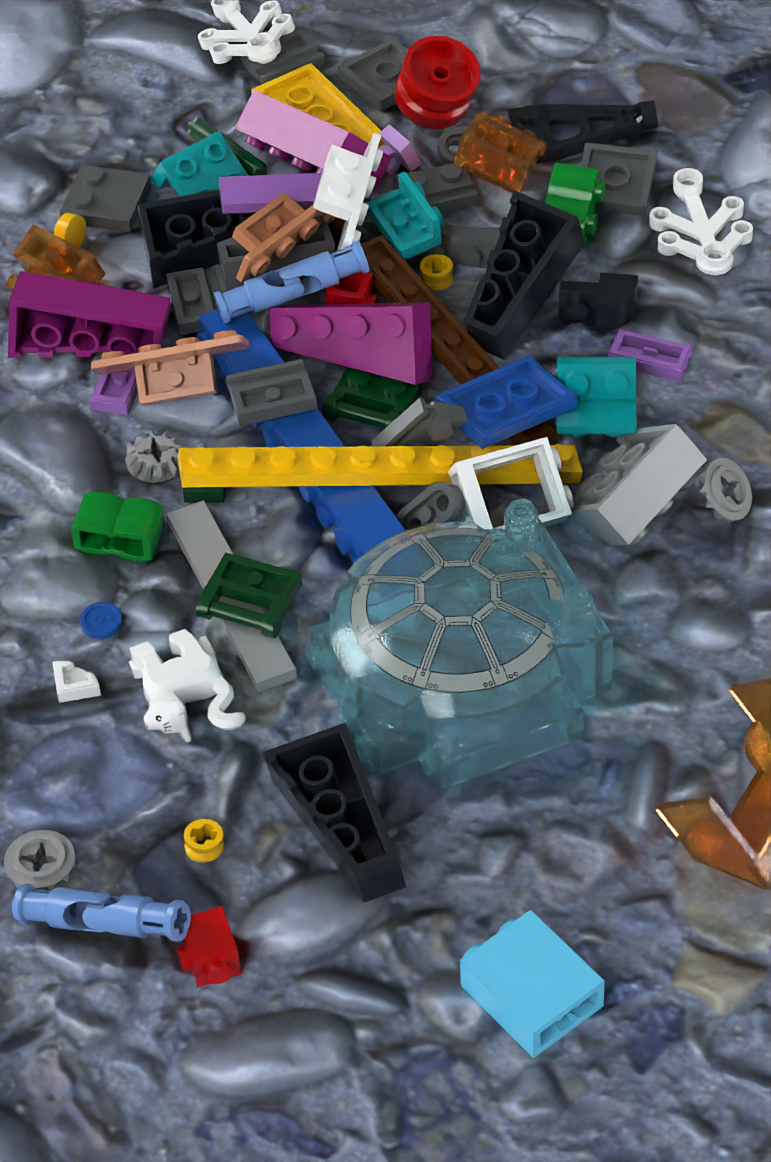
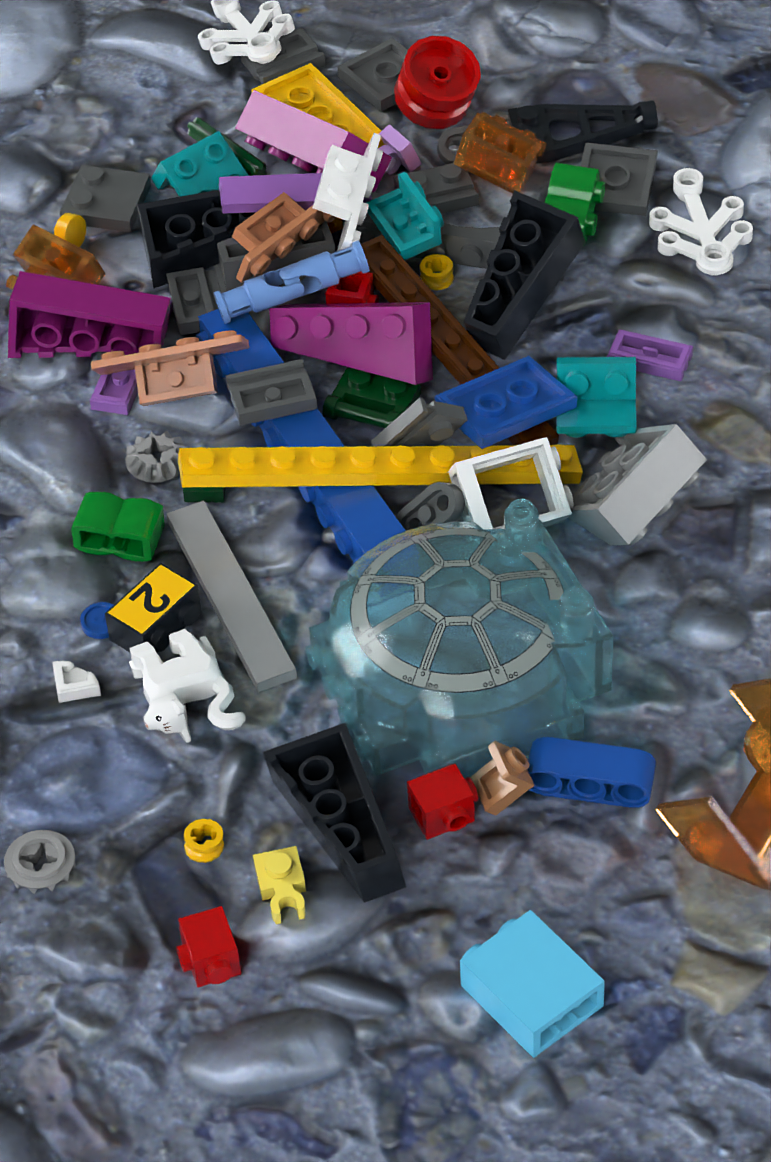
(117, 915): medium blue piece -> none
(154, 610): none -> brick
(253, 584): dark green plate -> none
(281, 880): none -> light yellow plate
(442, 801): none -> red brick
(502, 778): none -> medium nougat bracket
(591, 772): none -> blue beam
(608, 303): black brick -> none
(737, 495): light grey gear -> none

